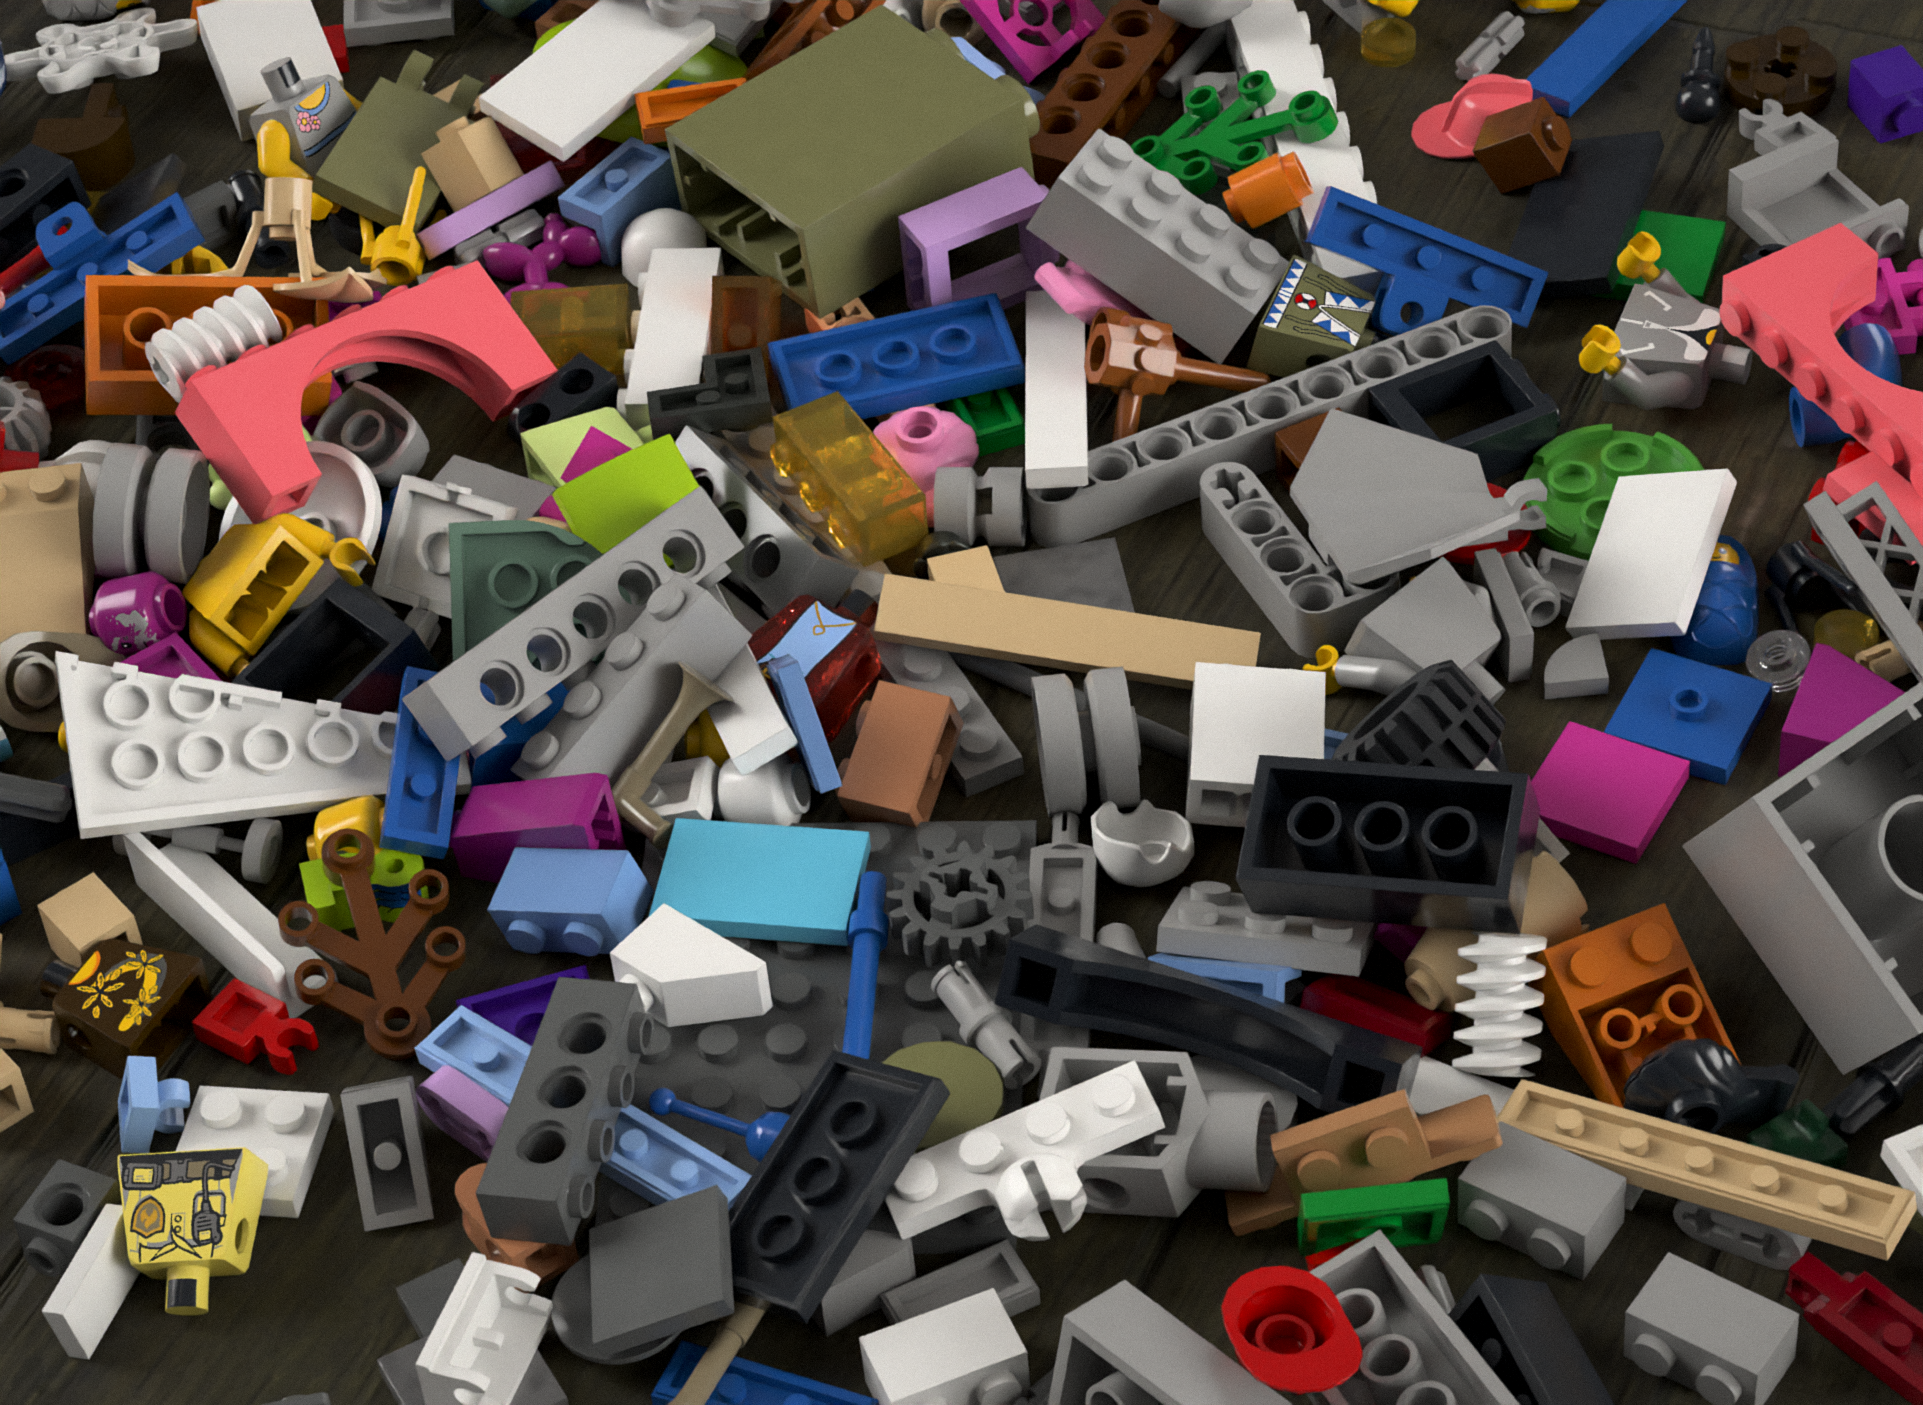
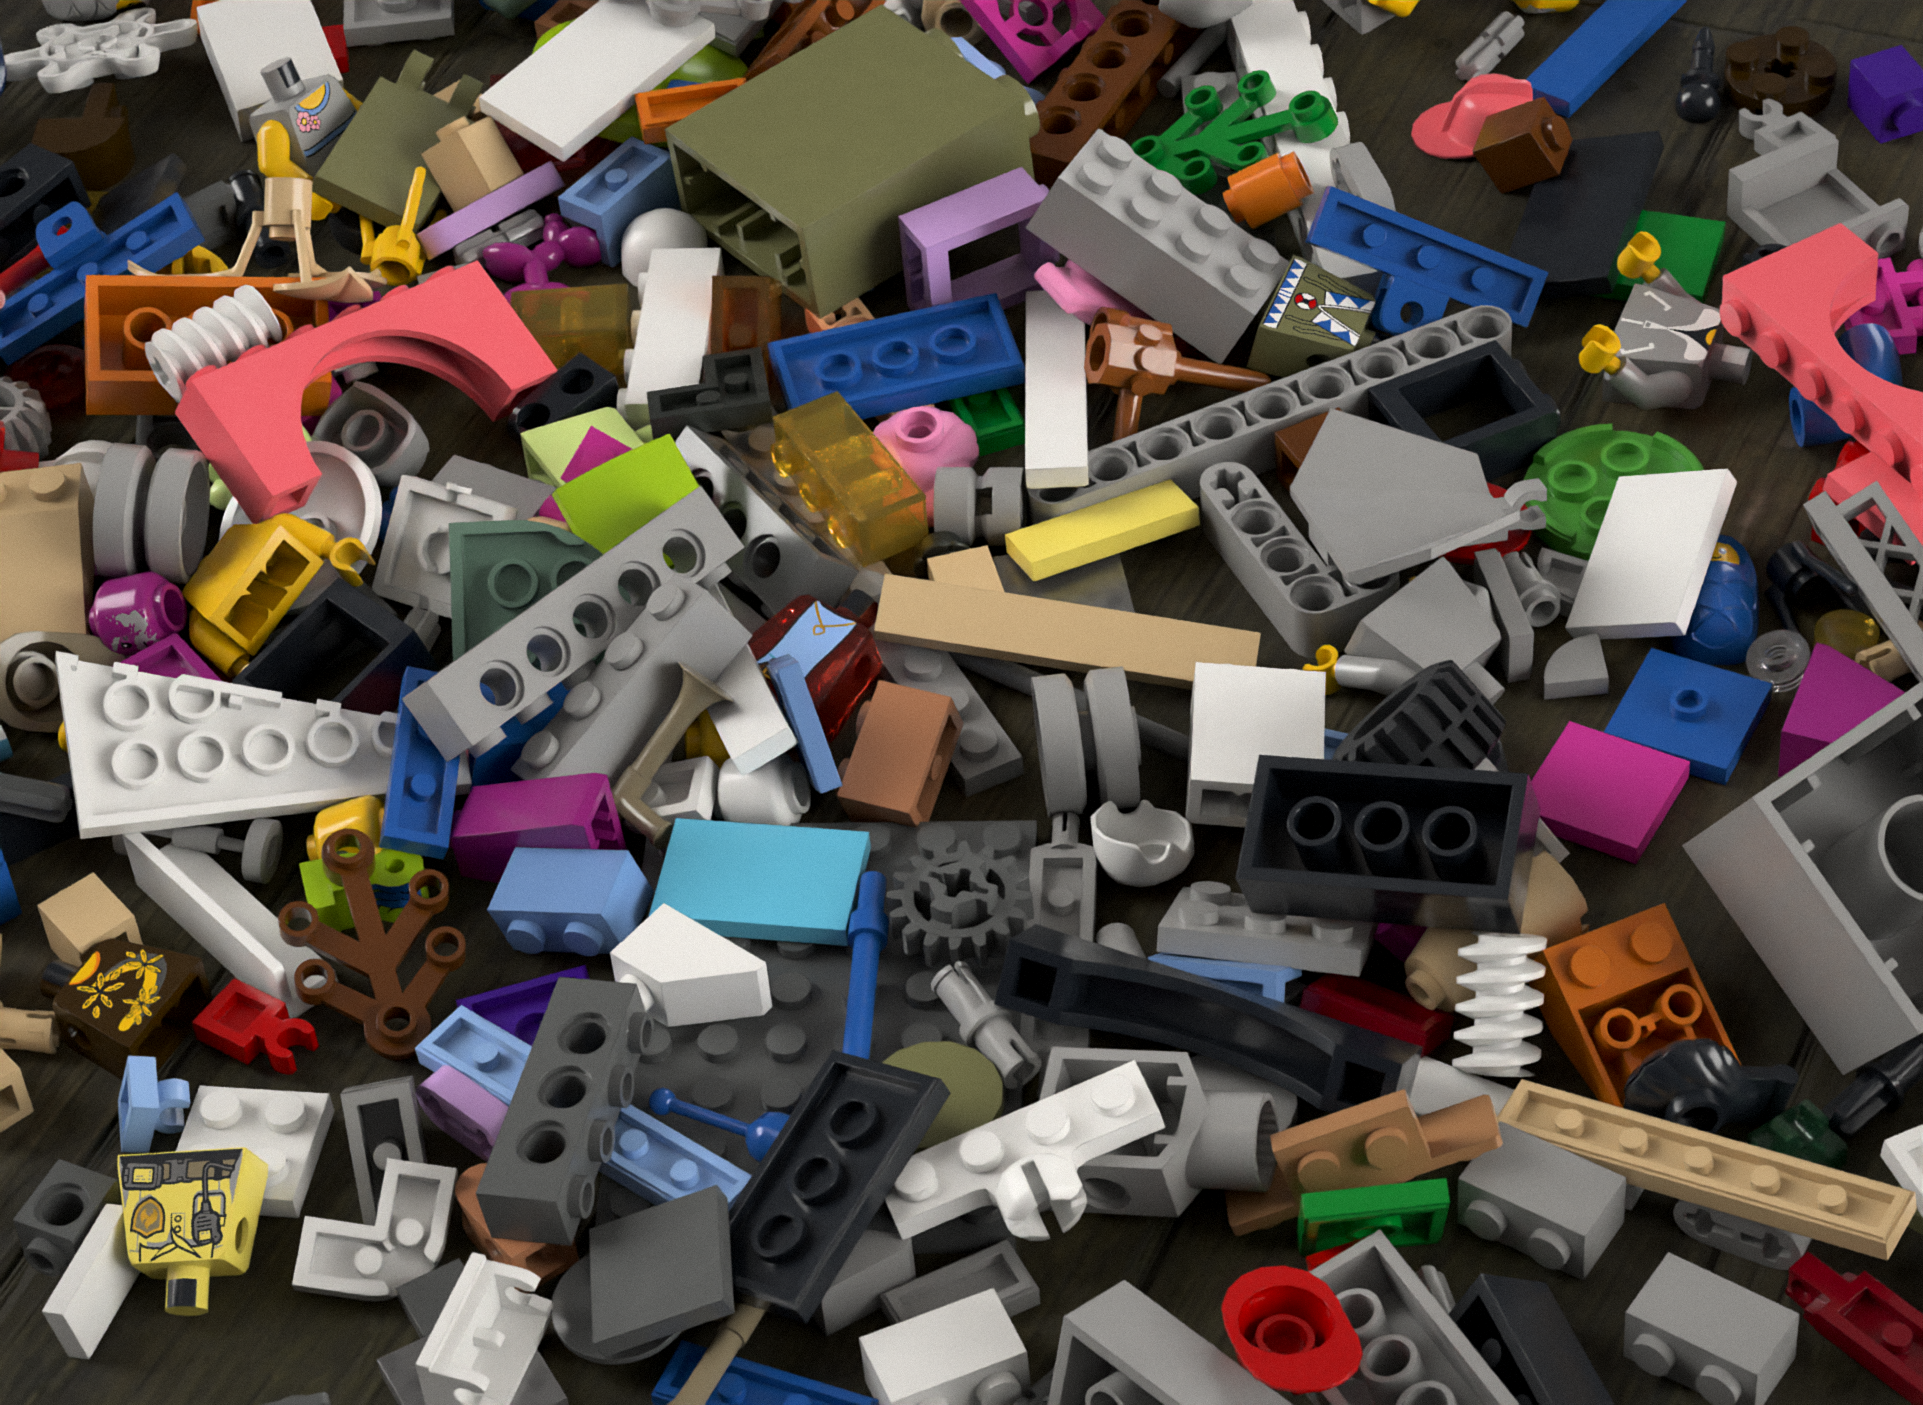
(403, 1244): none -> white plate
(1102, 530): none -> light yellow tile
(1358, 174): none -> light grey beam
(1388, 42): clear yellow tile -> none

